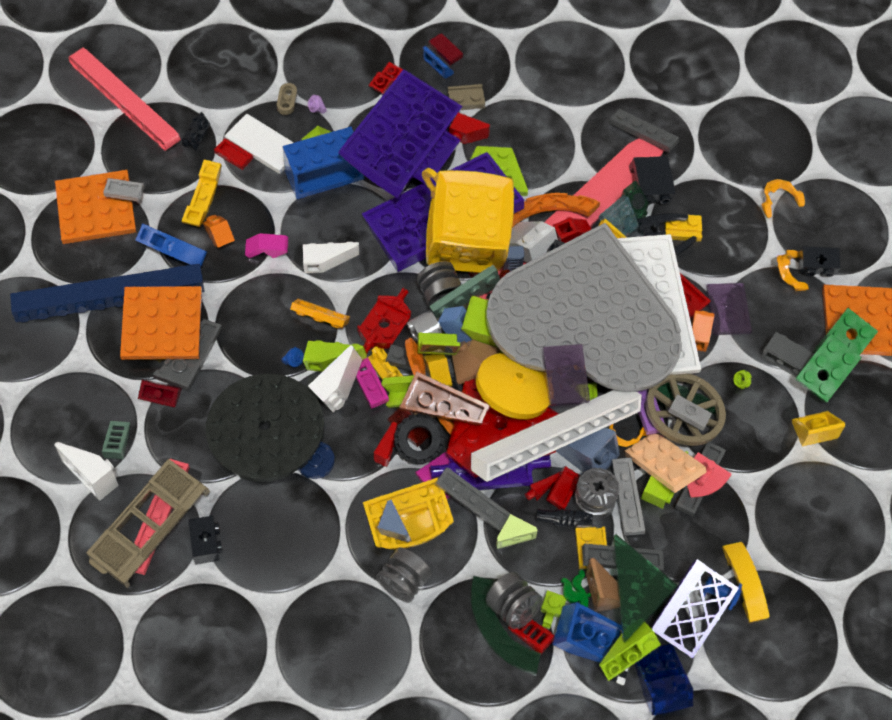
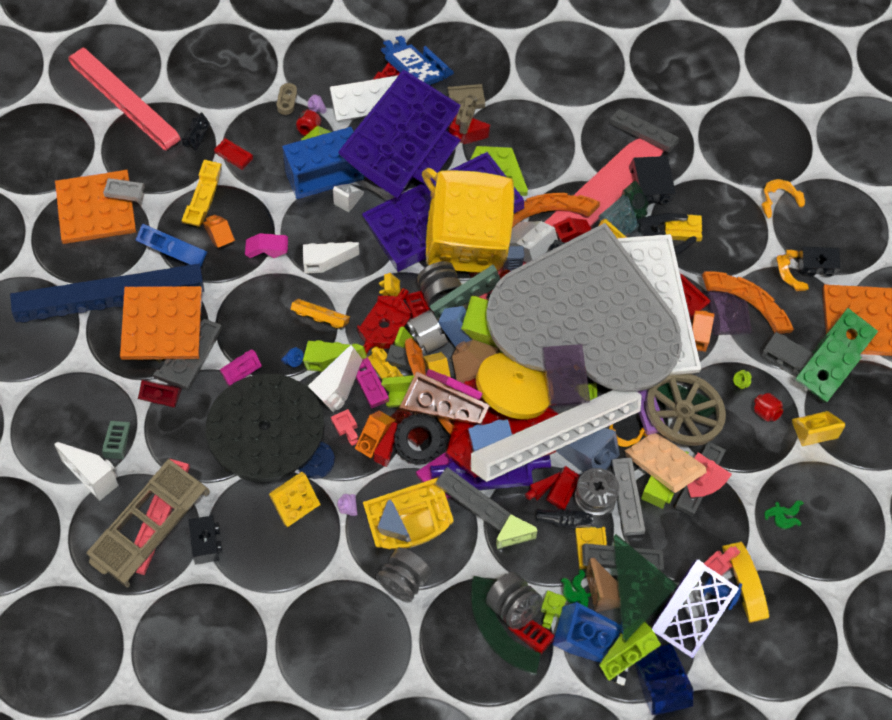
(240, 367): none -> dark pink plate
(259, 141): white tile -> none
(291, 494): none -> yellow plate
(307, 121): none -> red head
(345, 424): none -> coral plate
(346, 196): none -> white slope
(347, 504): none -> lavender plate
(358, 99): none -> white plate
(373, 433): none -> orange slope
(391, 285): none -> yellow tile
(401, 337): none -> lime slope
(410, 59): none -> blue tile
(418, 306): none -> red slope
(438, 343): lime panel -> none
(445, 49): dark red tile -> none
(454, 384): none -> dark pink tile
(466, 113): none -> dark tan plate
(488, 434): none -> medium blue brick
(690, 412): light grey plate -> none
(720, 562): none -> coral plate
(753, 294): none -> orange tile
(768, 407): none -> red head
(779, 512): none -> green piece

